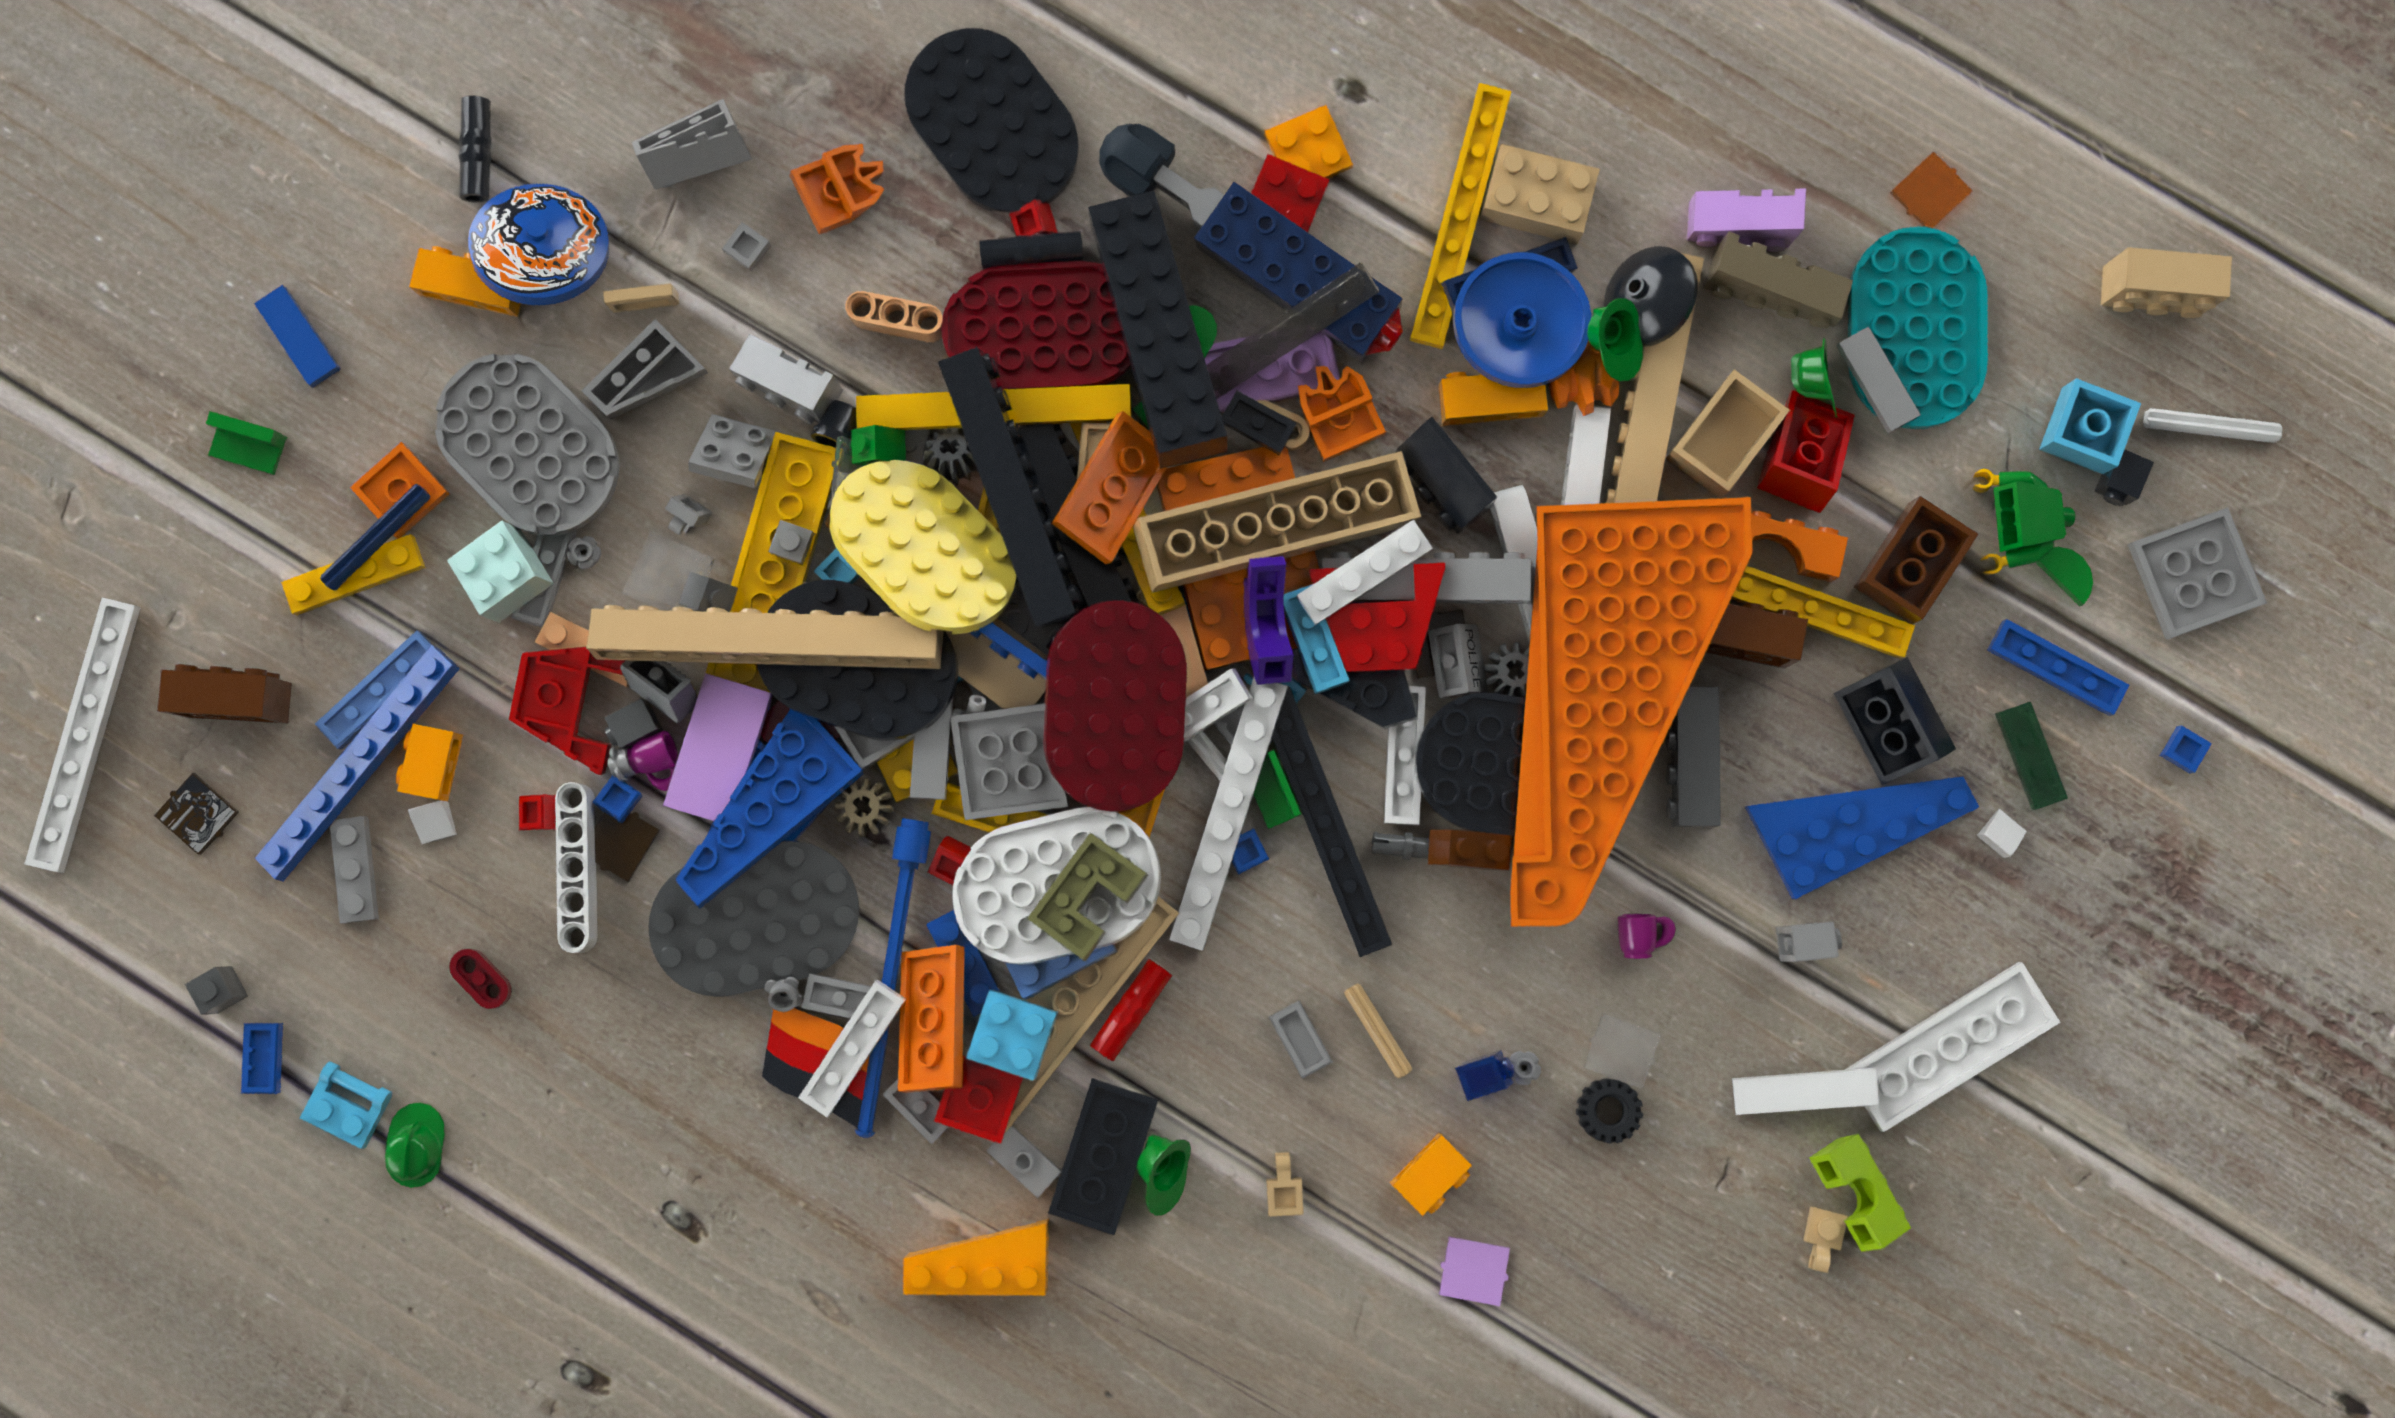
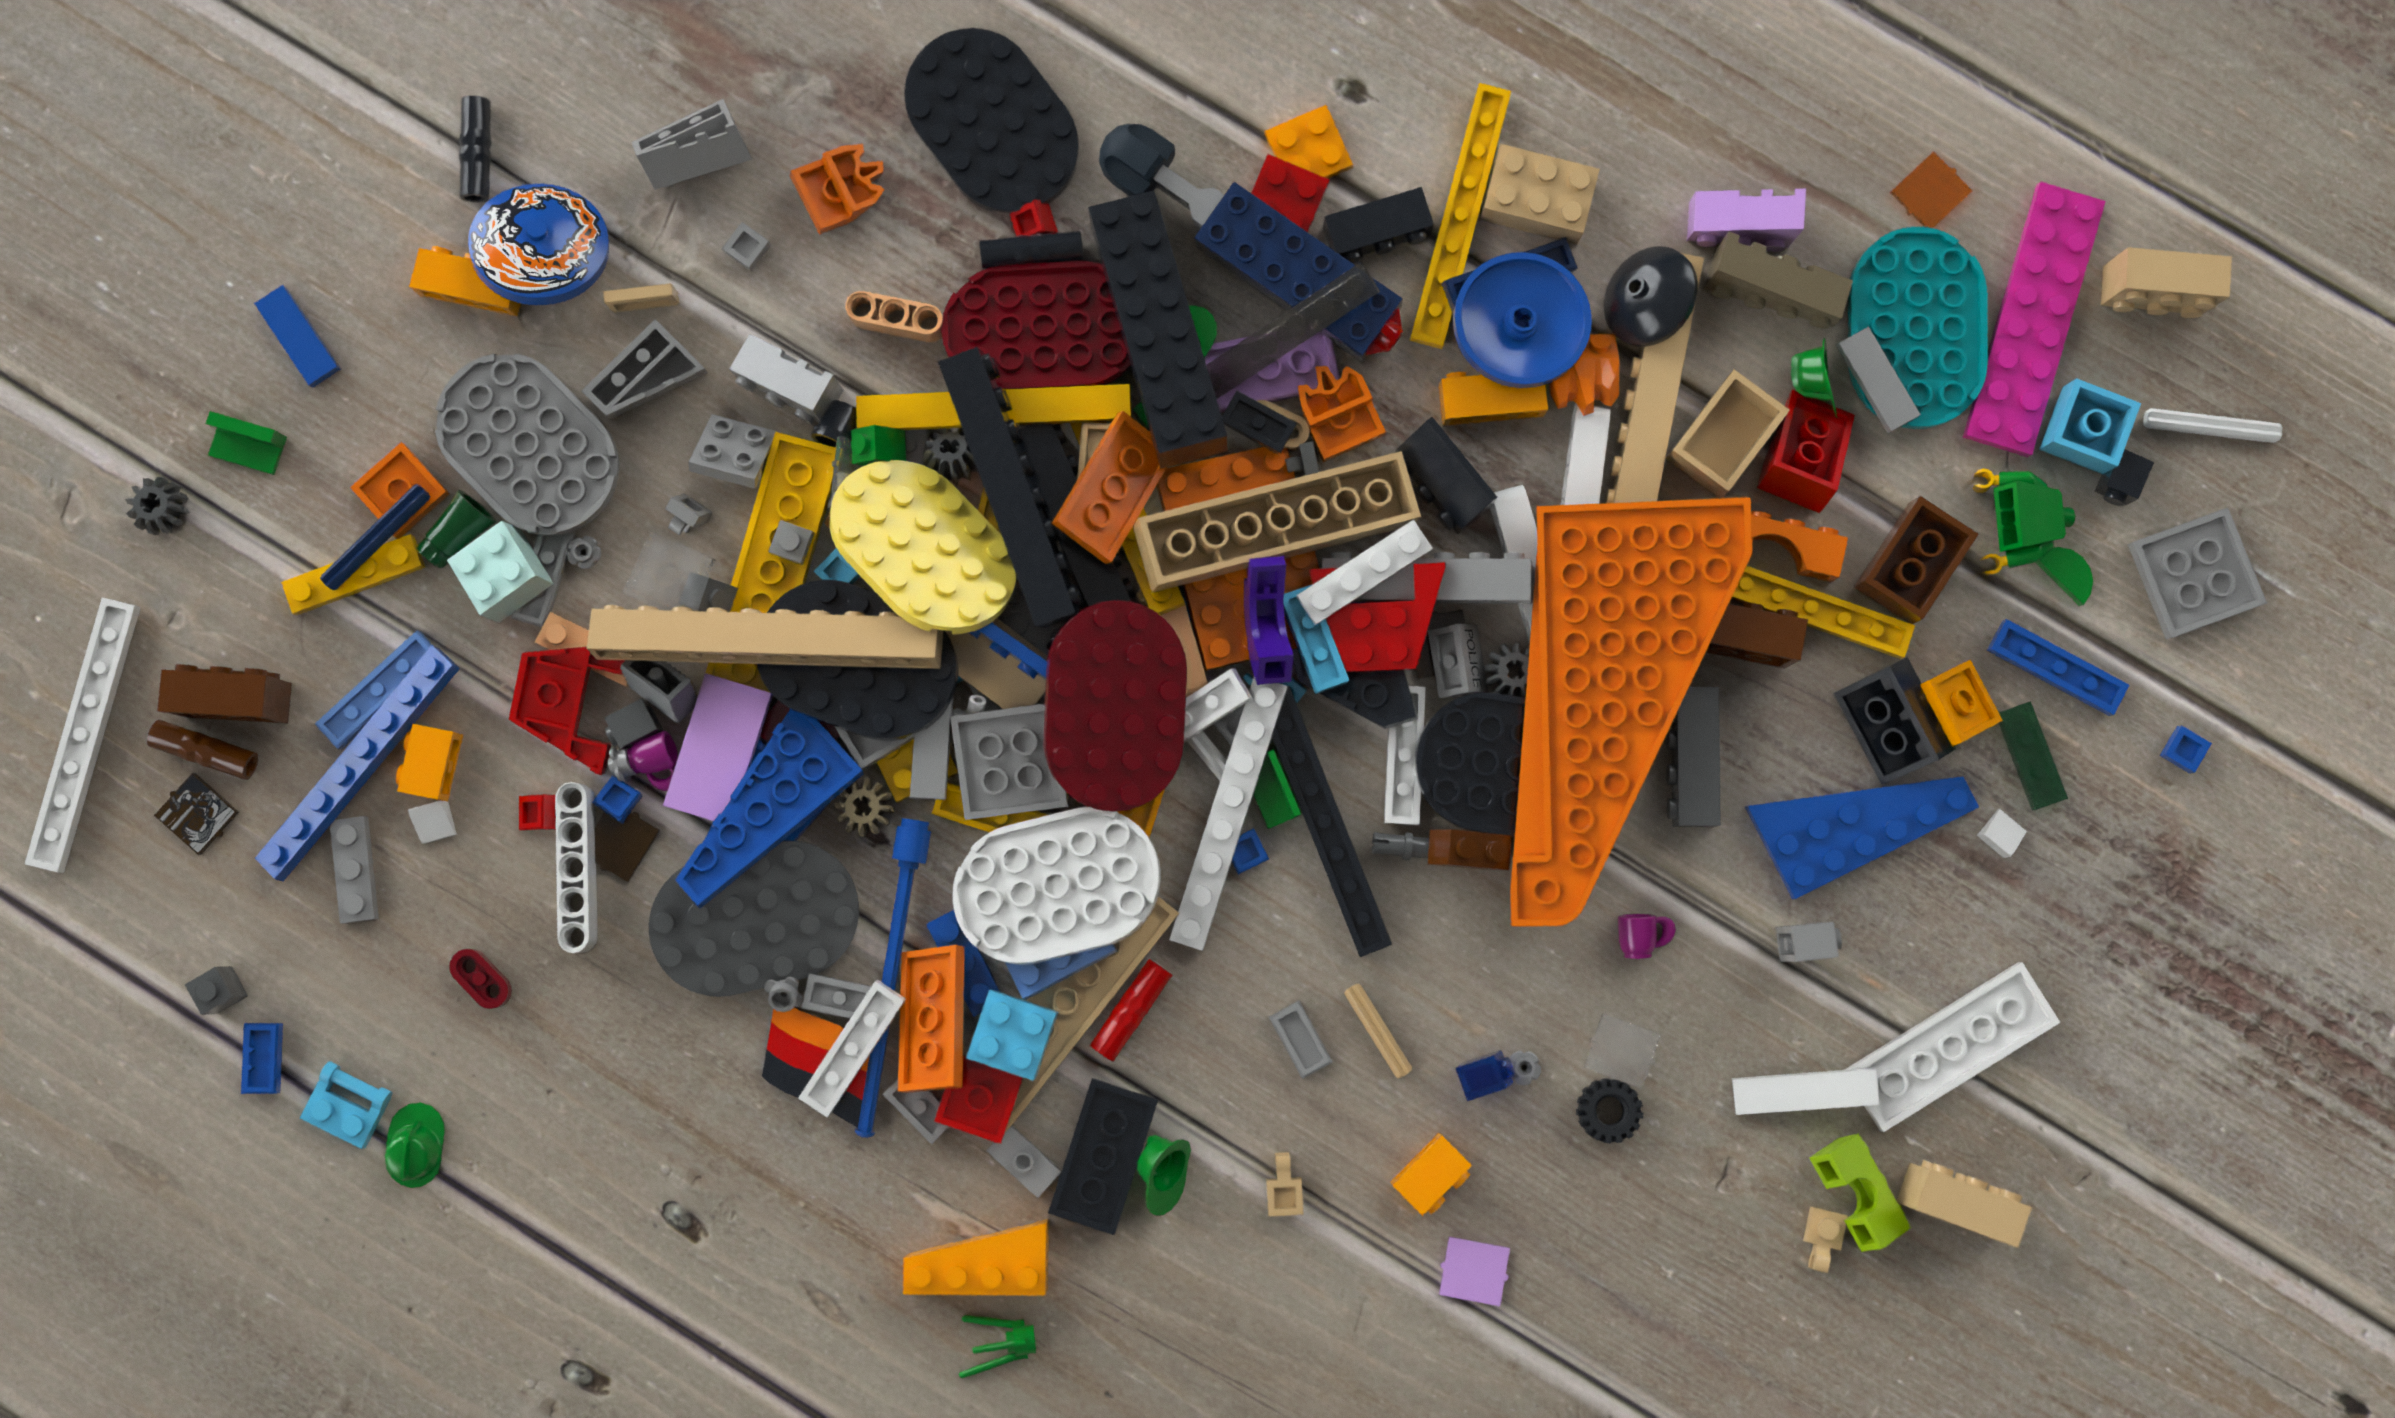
(152, 517): none -> dark grey gear
(202, 749): none -> reddish brown axle
(455, 529): none -> dark green plant
(948, 858): red slope -> none
(1019, 1340): none -> green plant
(1060, 906): olive plate -> none
(1307, 462): none -> dark grey tile
(1379, 225): none -> black brick
(1617, 336): green piece -> none
(1961, 702): none -> light orange plate
(1965, 1202): none -> tan piece
(2034, 318): none -> dark pink plate

